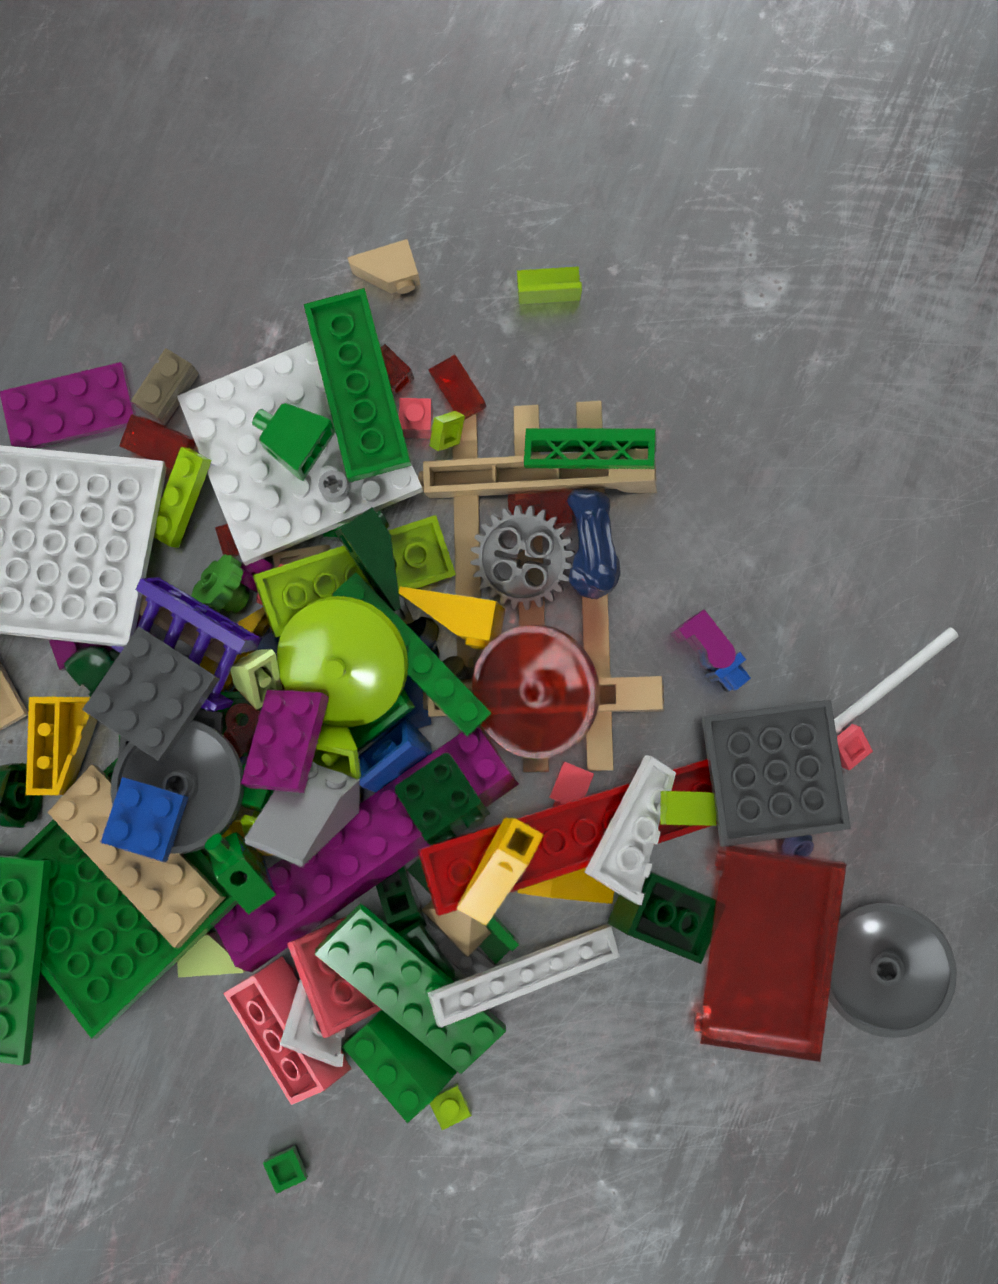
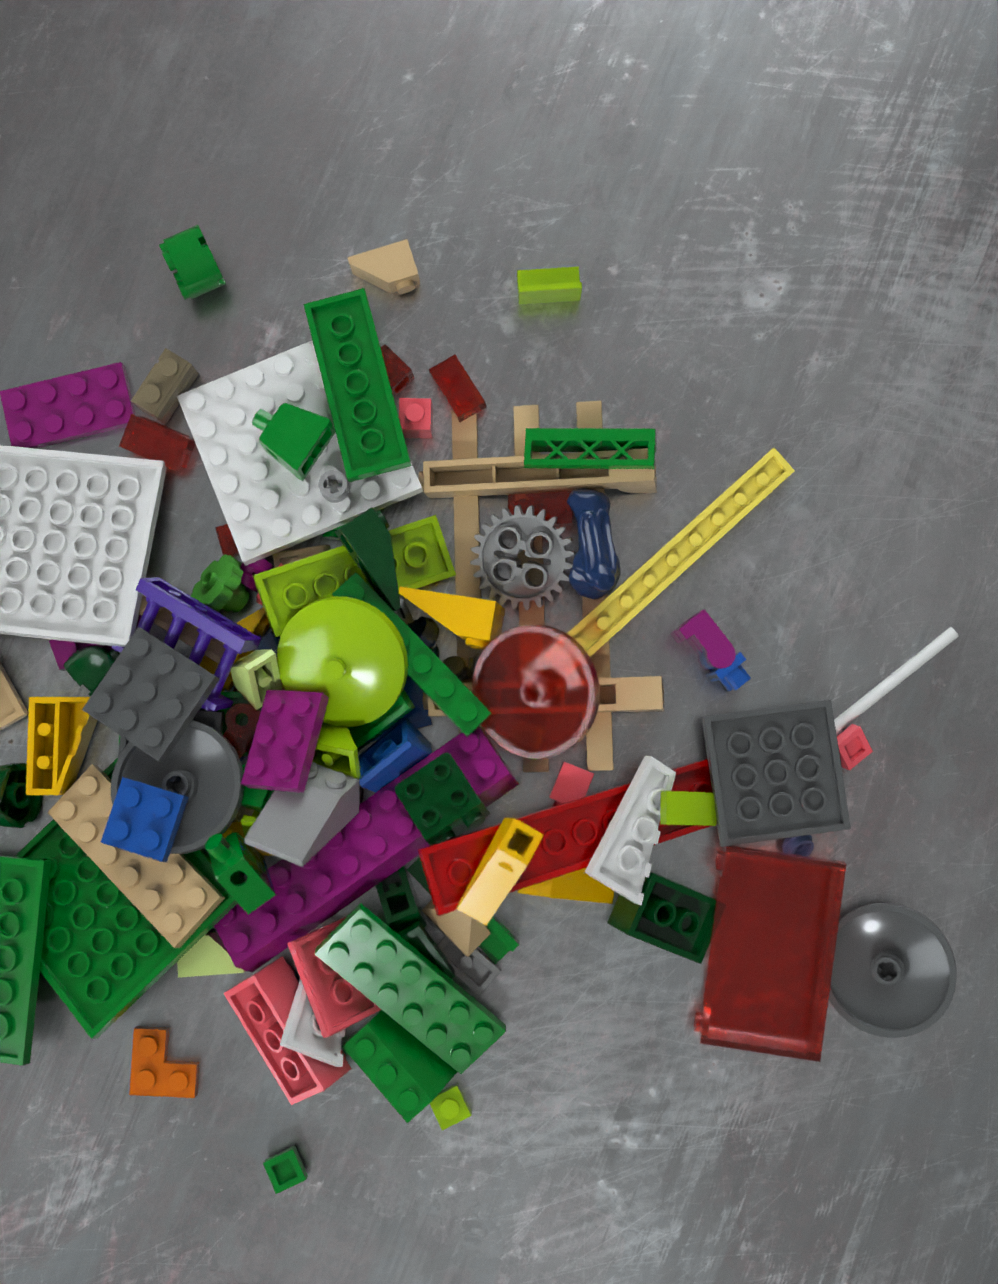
(154, 1073): none -> orange plate
(180, 496): lime plate -> none
(195, 264): none -> green brick
(446, 430): lime plate -> none
(523, 975): white plate -> none
(681, 552): none -> light yellow plate

